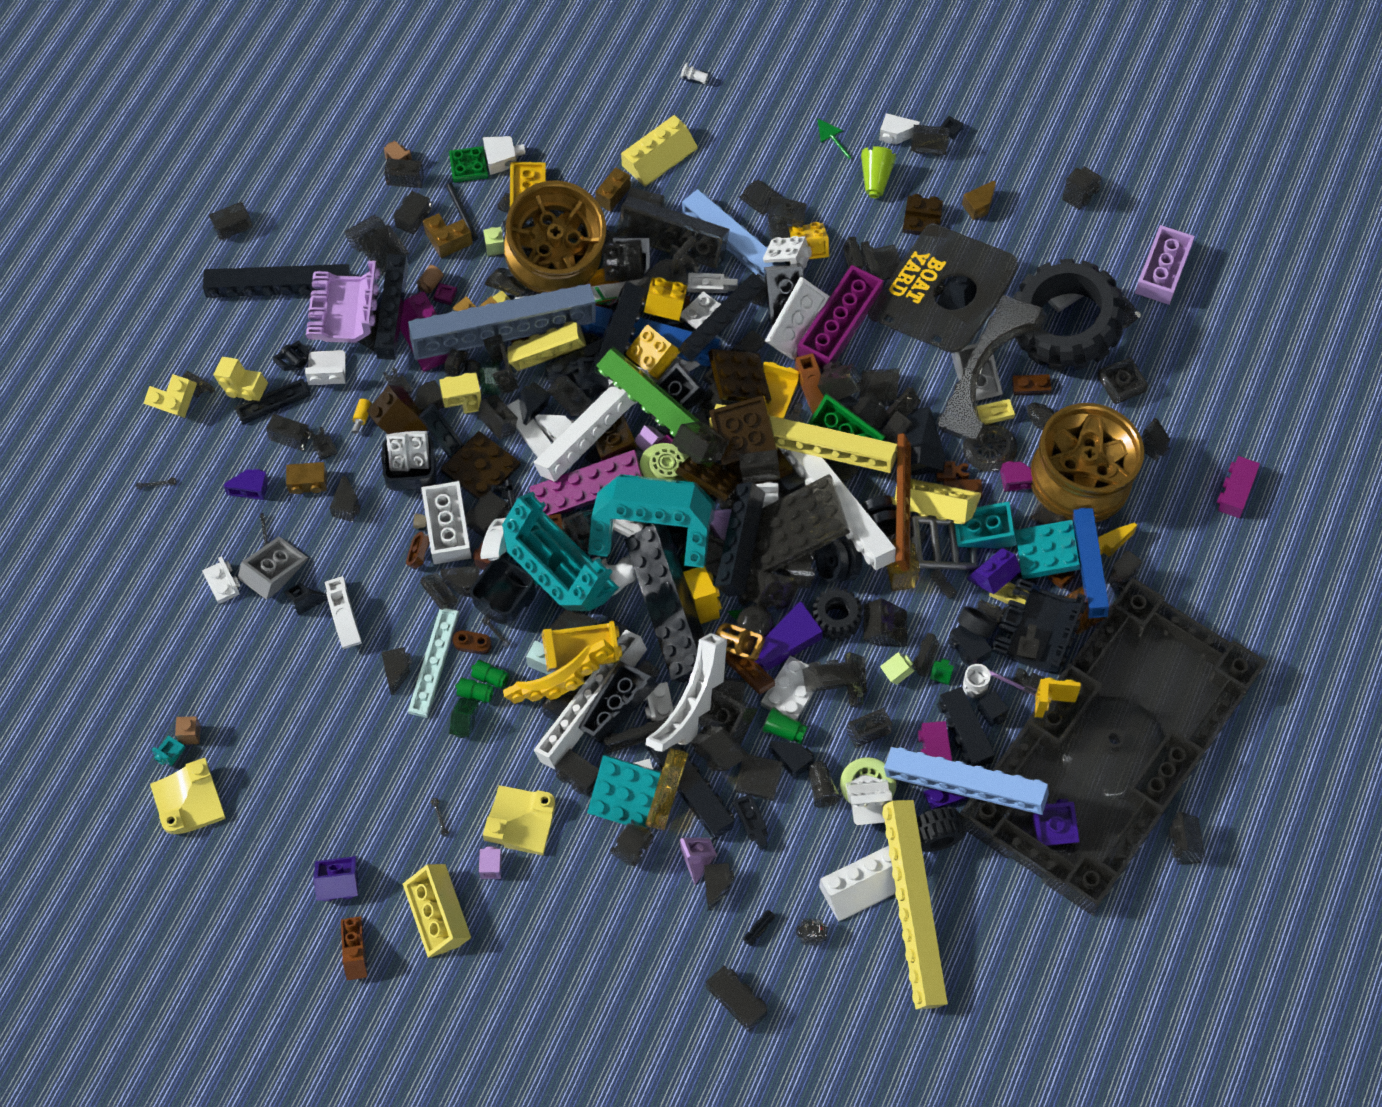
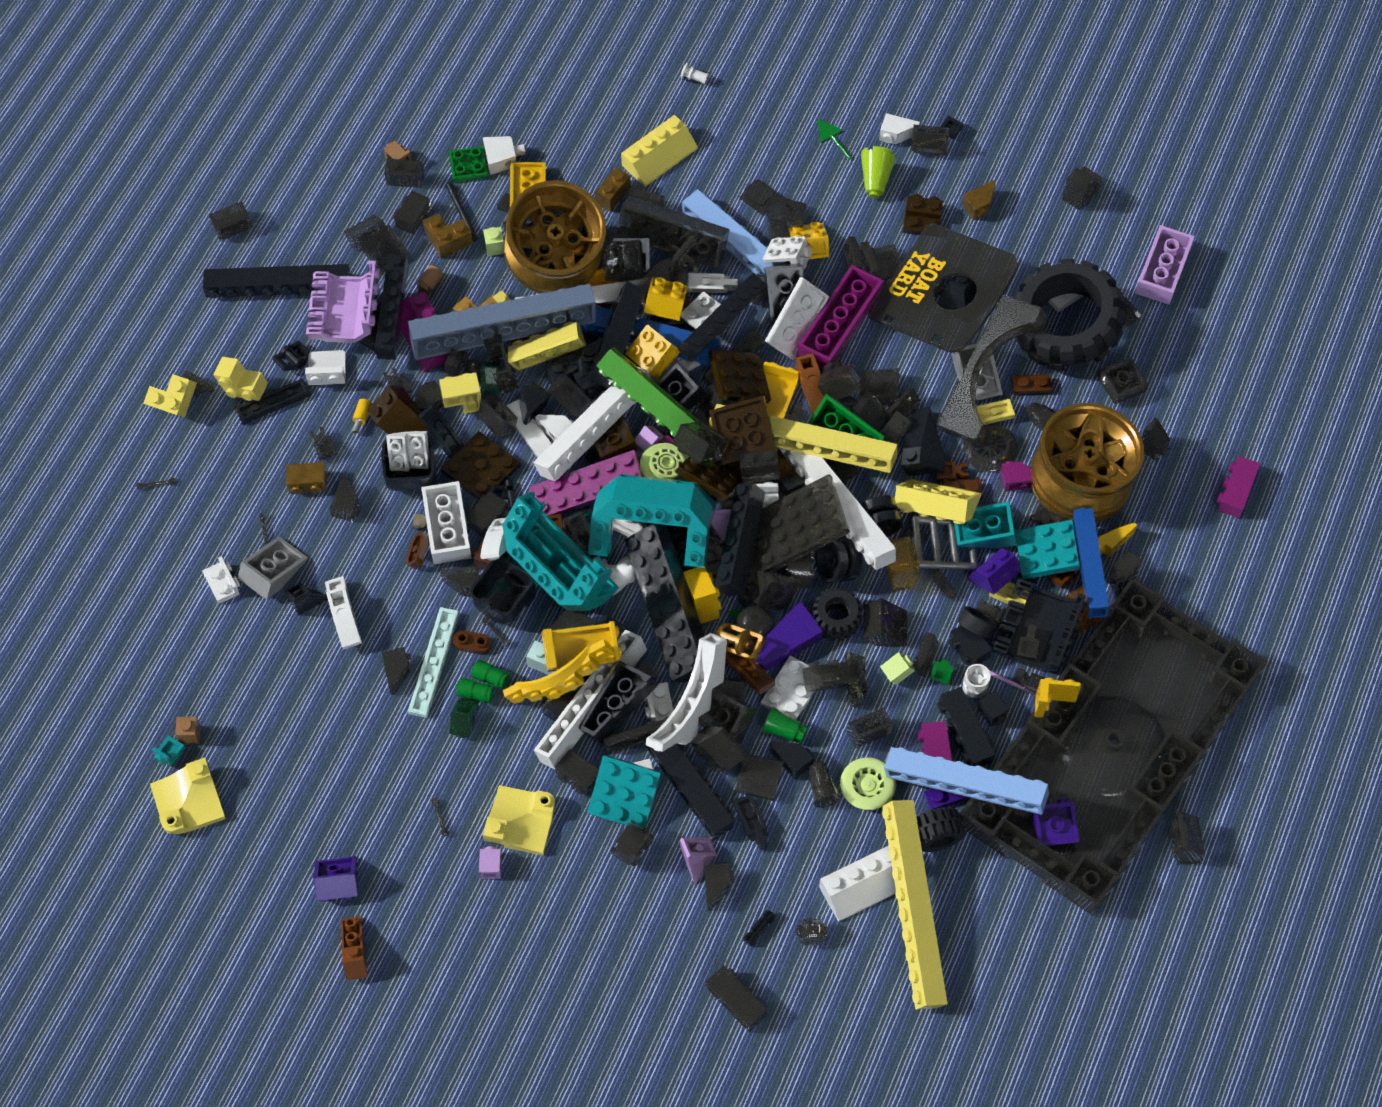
(248, 484): dark purple slope -> none
(288, 432): clear smoke brick -> none
(436, 909): light yellow slope -> none
(438, 591): clear smoke plate -> none
(445, 294): magenta tile -> none
(505, 281): clear smoke slope -> none
(604, 302): green piece -> none
(666, 789): clear yellow plate -> none
(867, 799): white piece -> none
(903, 502): dark orange tile -> none

